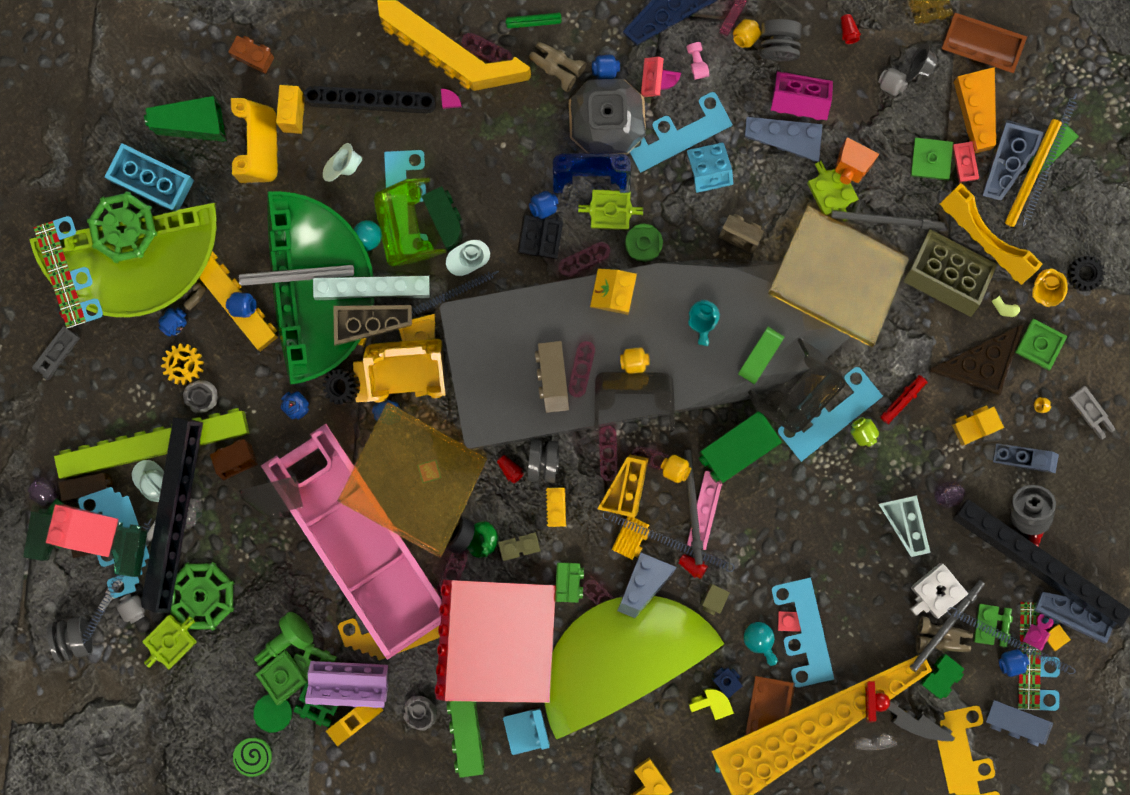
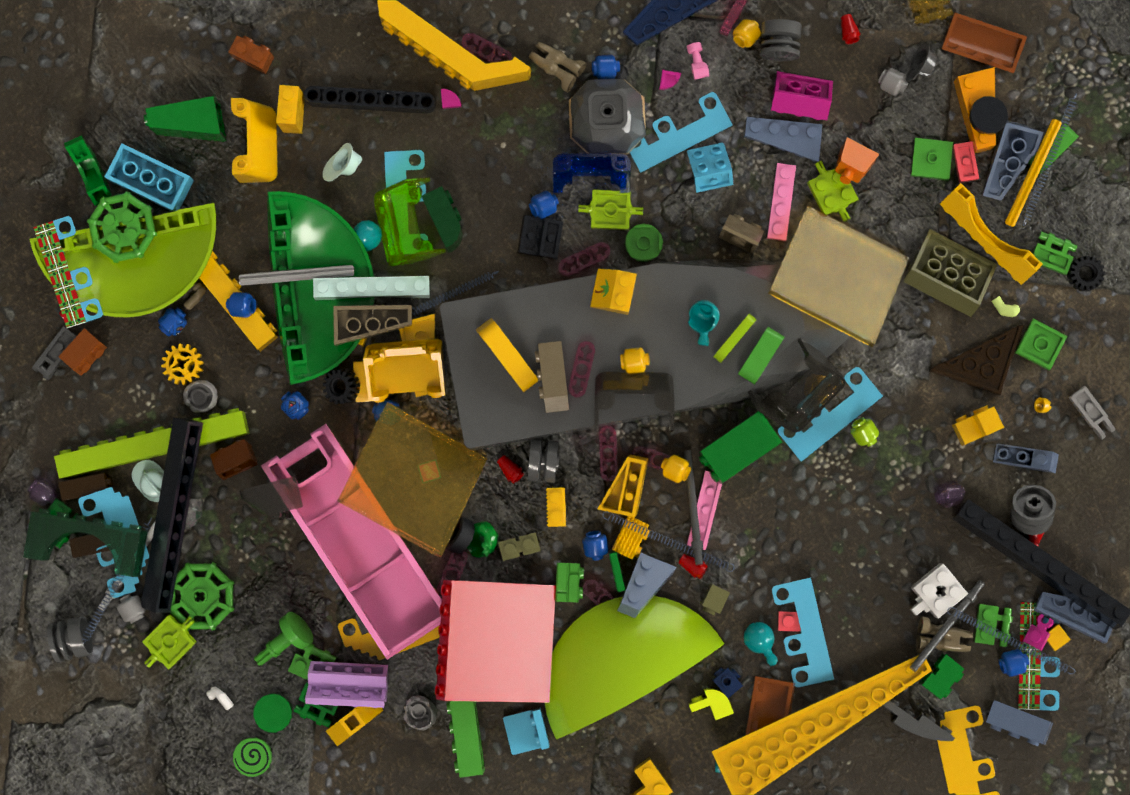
(81, 530): coral slope -> none
(82, 352): none -> dark orange brick
(89, 168): none -> green arch
(215, 692): none -> white arm
(281, 677): bright green plate -> none
(467, 257): light aqua piece -> none
(507, 354): none -> yellow beam
(533, 20): green axle -> none
(595, 545): none -> blue head
(616, 572): none -> green tile
(652, 76): coral plate -> none
(734, 338): none -> lime beam
(781, 202): none -> bright pink plate
(874, 702): red tile -> none
(880, 743): clear slope -> none
(898, 405): red pin -> none
(908, 523): light aqua wedge -> none
(923, 223): dark grey bar -> none
(988, 115): none -> black tile
(1050, 288): yellow hair -> none
(1053, 259): none -> bright green plate

